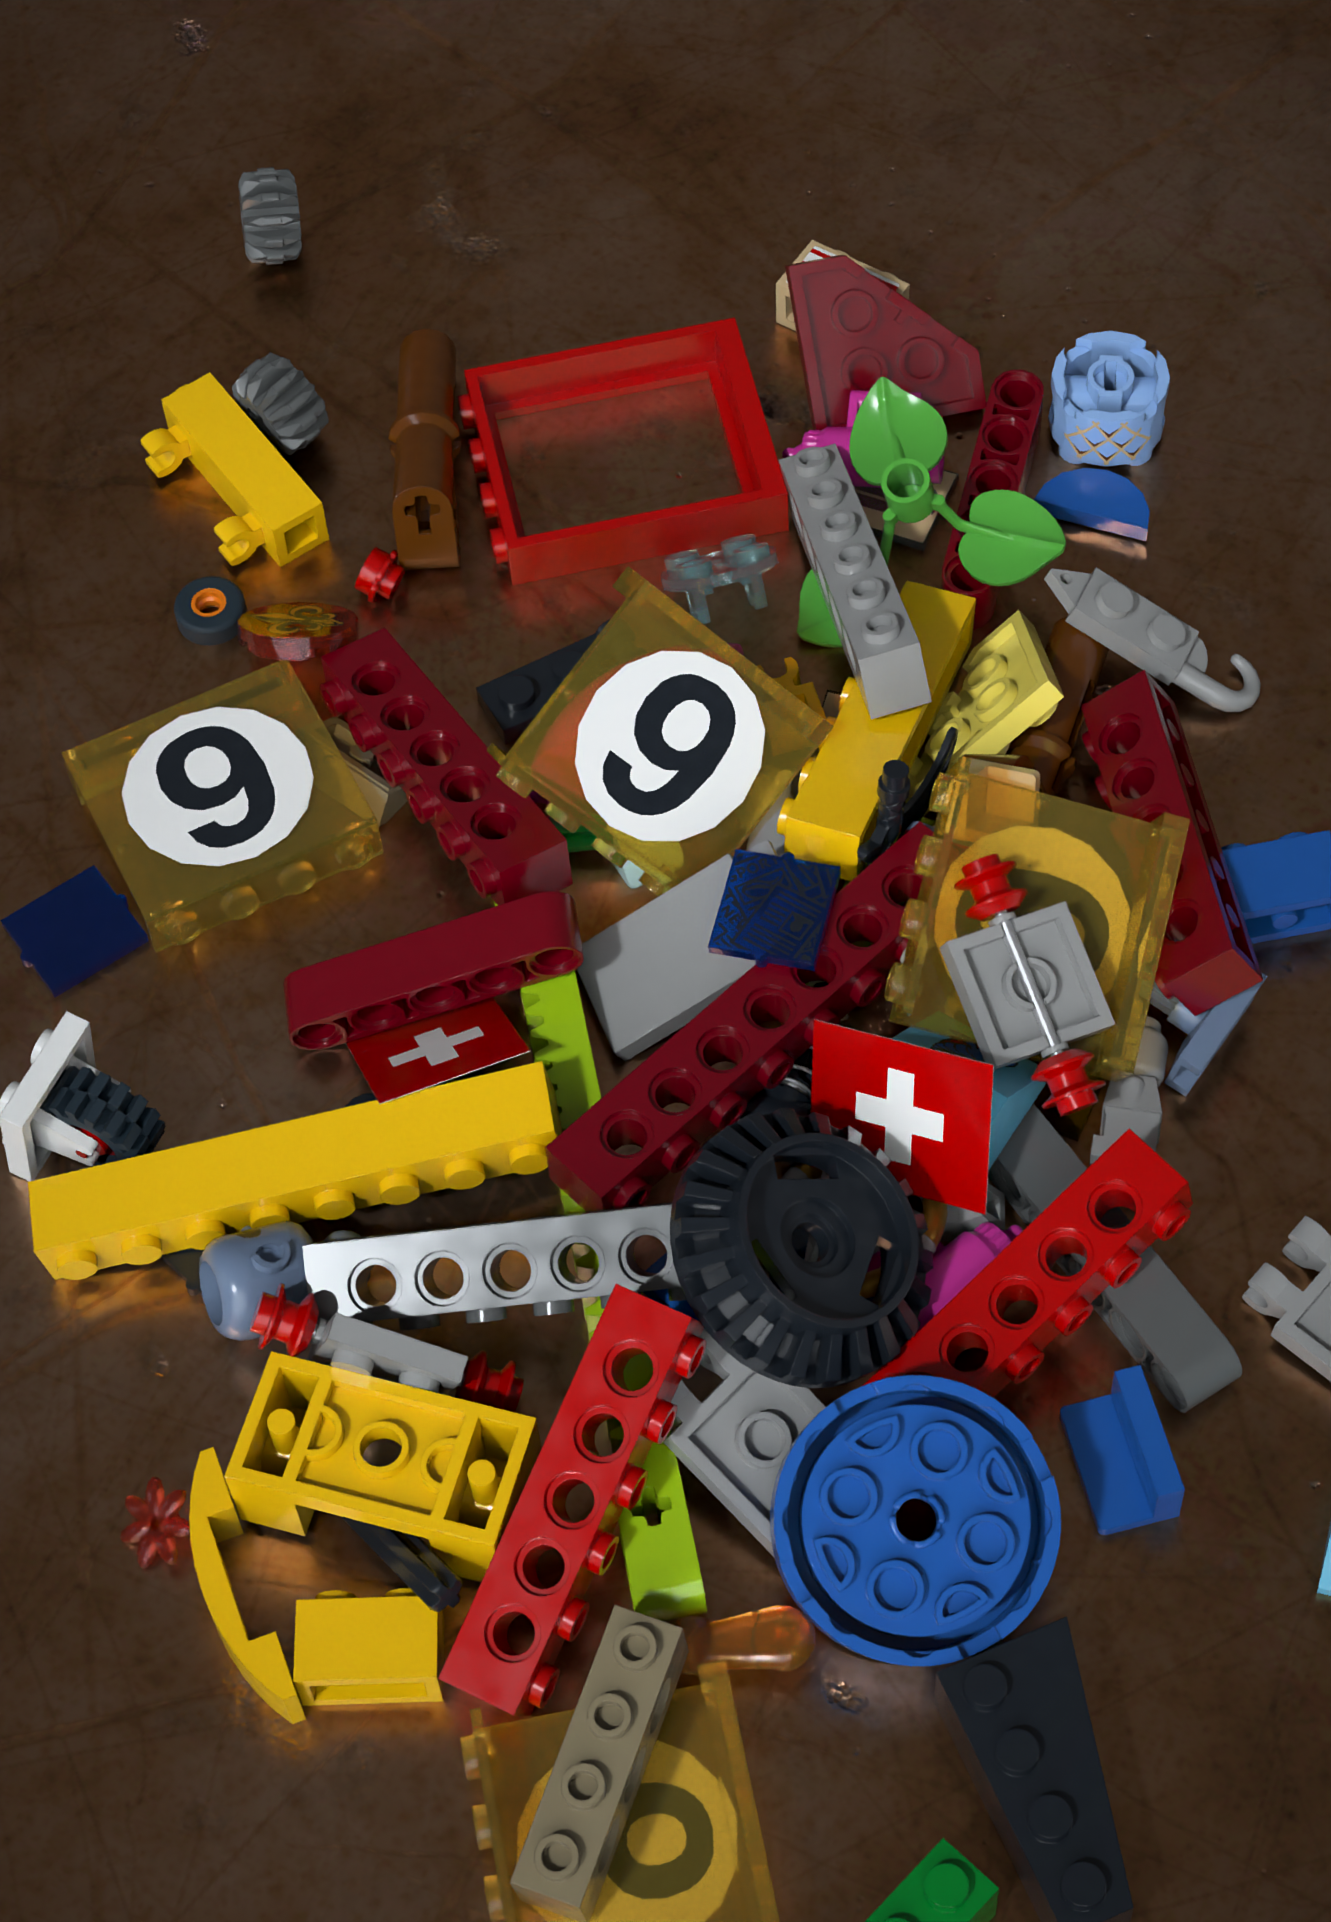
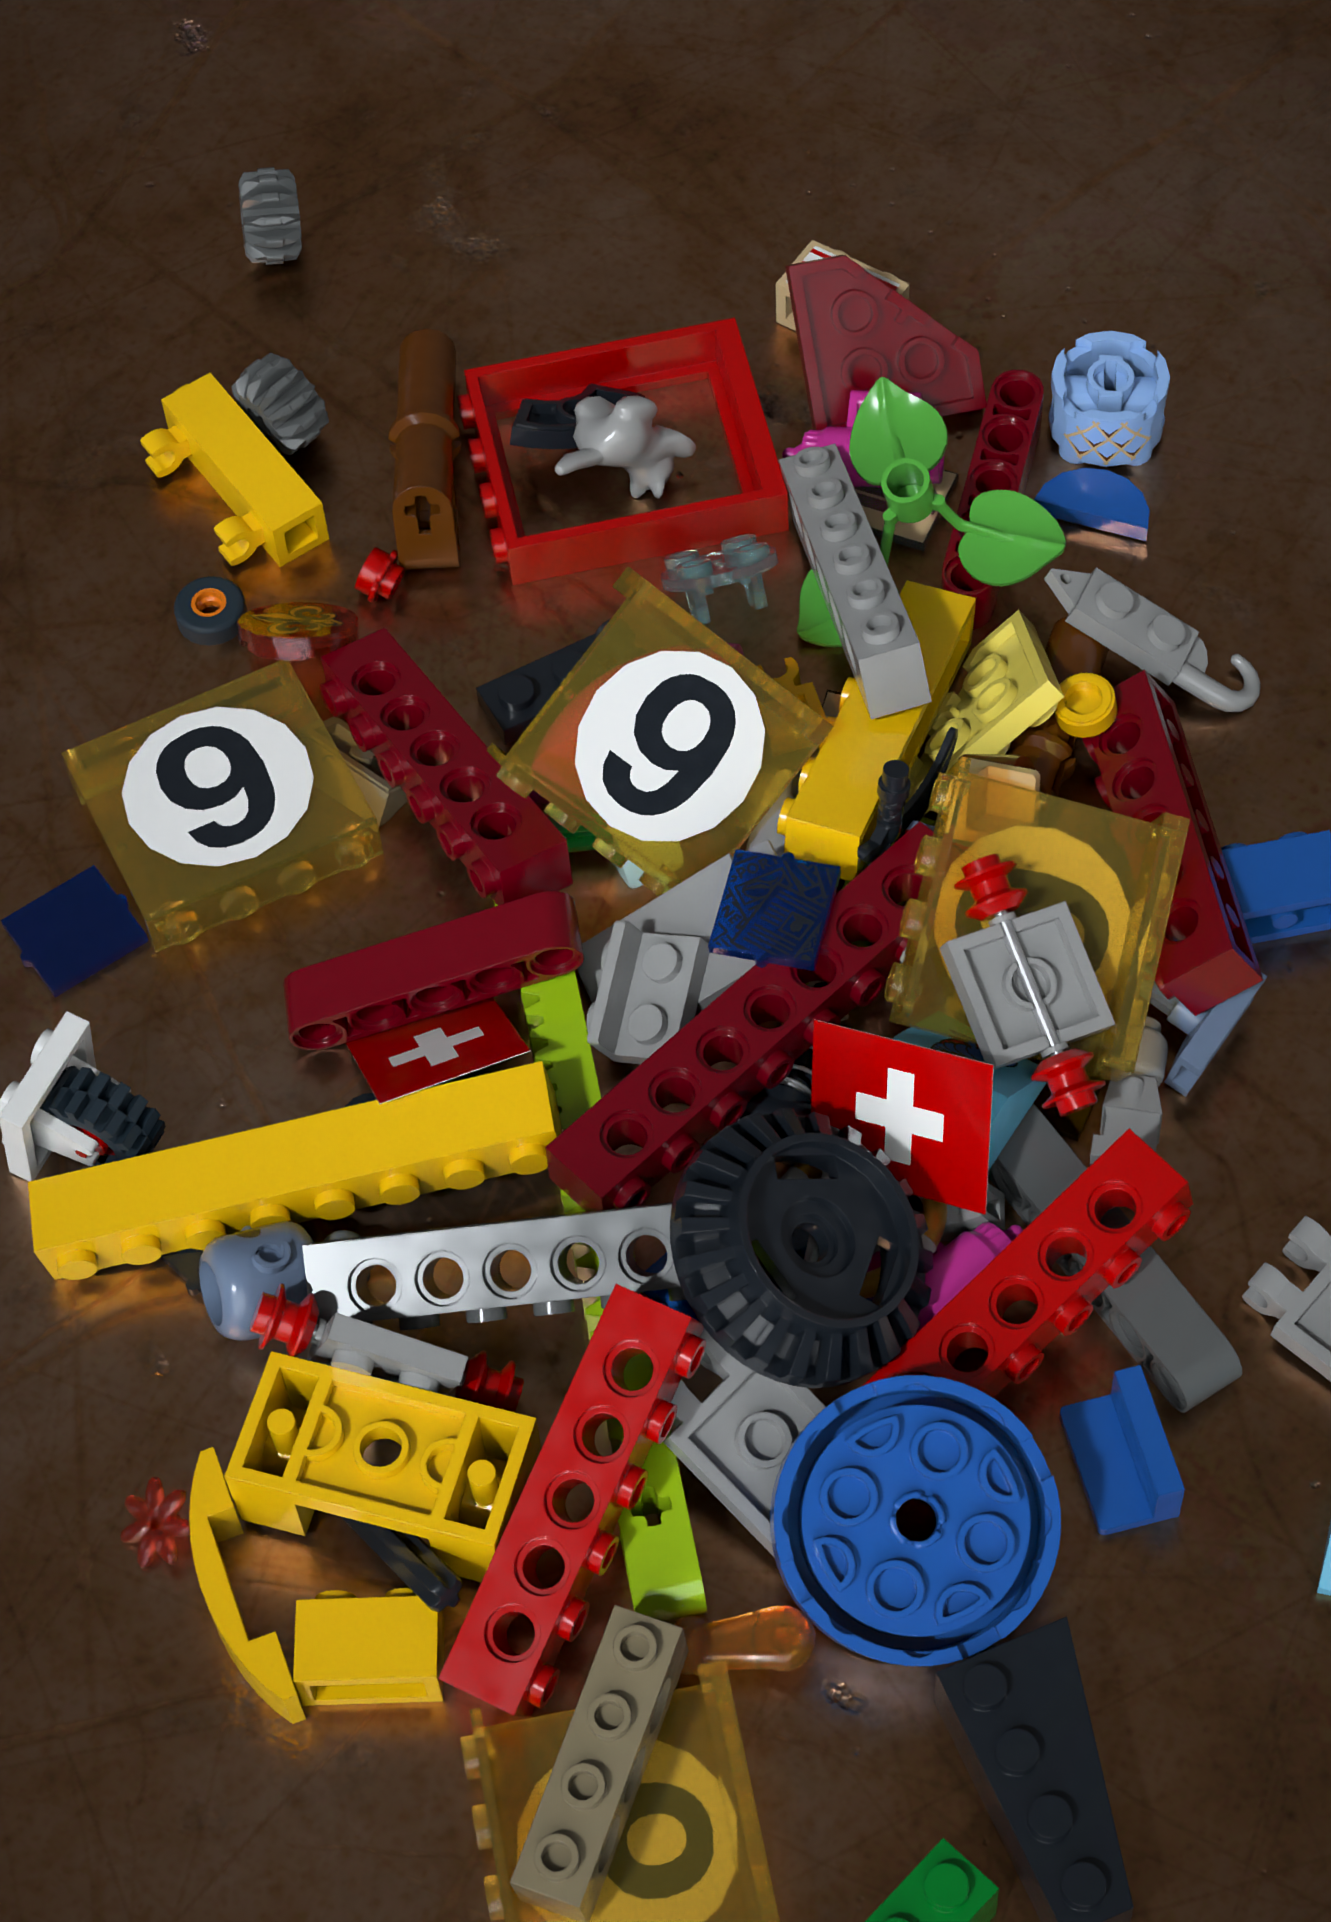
(553, 422): none -> black tile
(625, 439): none -> light grey animal
(644, 991): none -> light grey bracket
(1087, 705): none -> yellow tile

